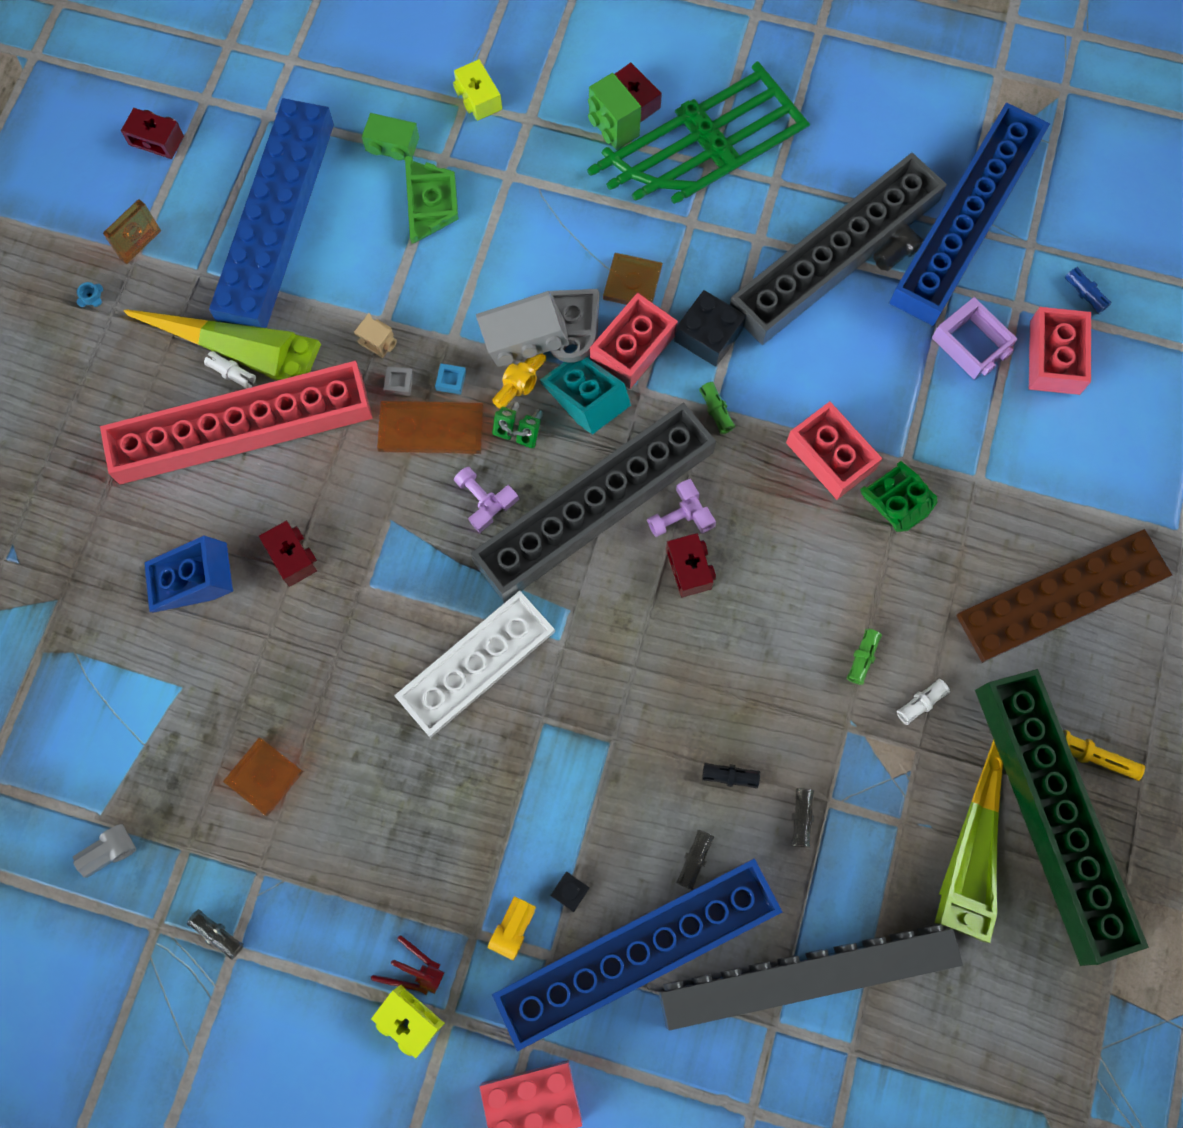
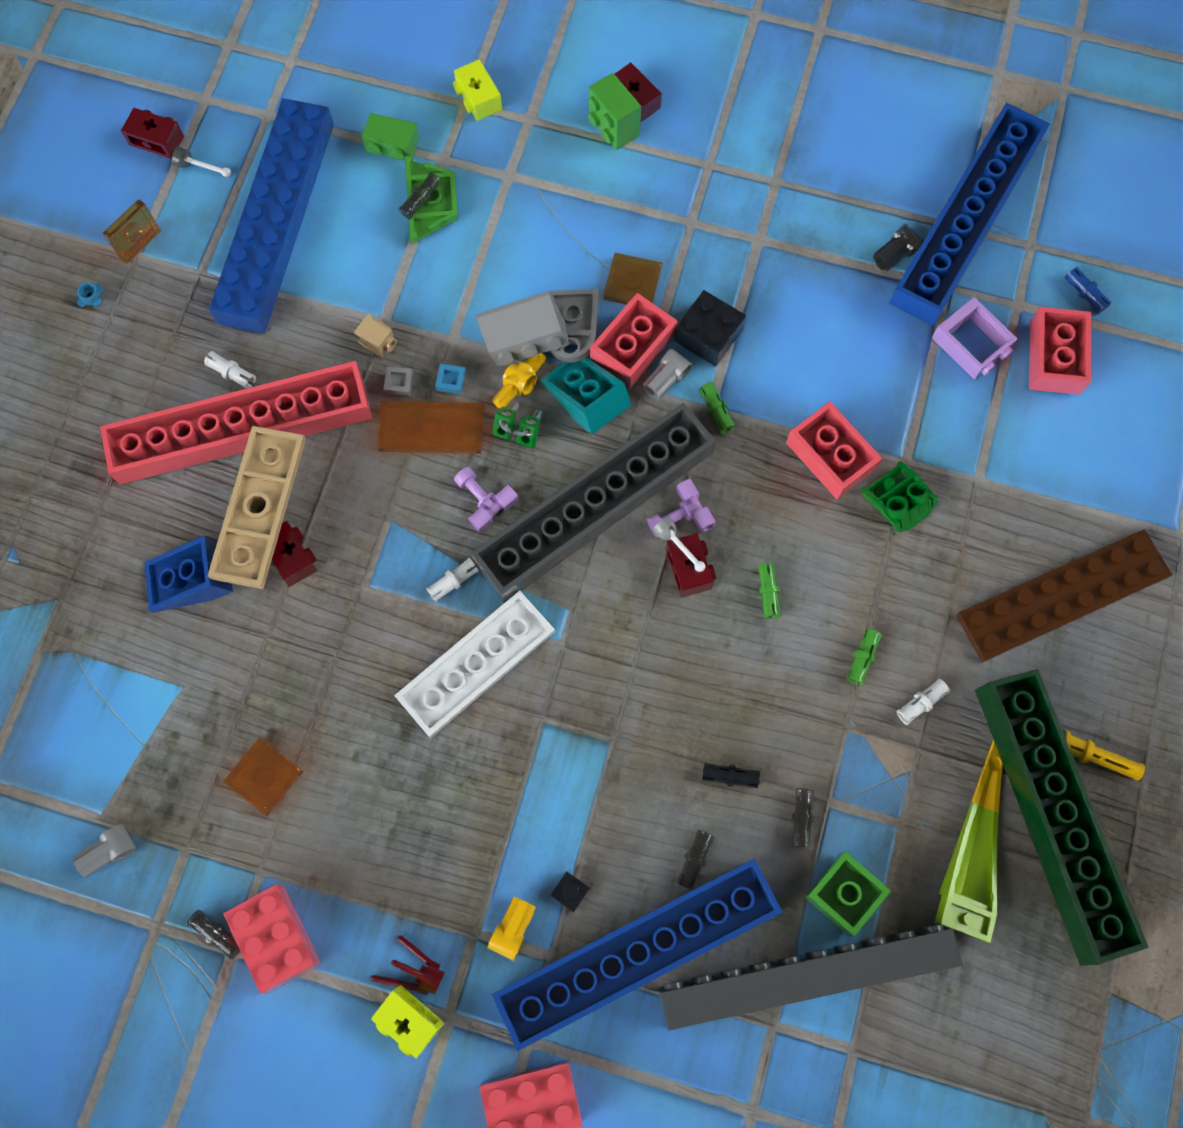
(183, 159): none -> hinge
(257, 507): none -> tan plate
(265, 350): lime plate -> none
(271, 938): none -> coral brick
(430, 183): none -> clear smoke pin
(452, 579): none -> white pin
(667, 530): none -> hinge
(671, 368): none -> light grey piece
(710, 138): green piece -> none
(769, 590): none -> bright green pin
(837, 247): dark grey brick -> none
(847, 894): none -> bright green brick

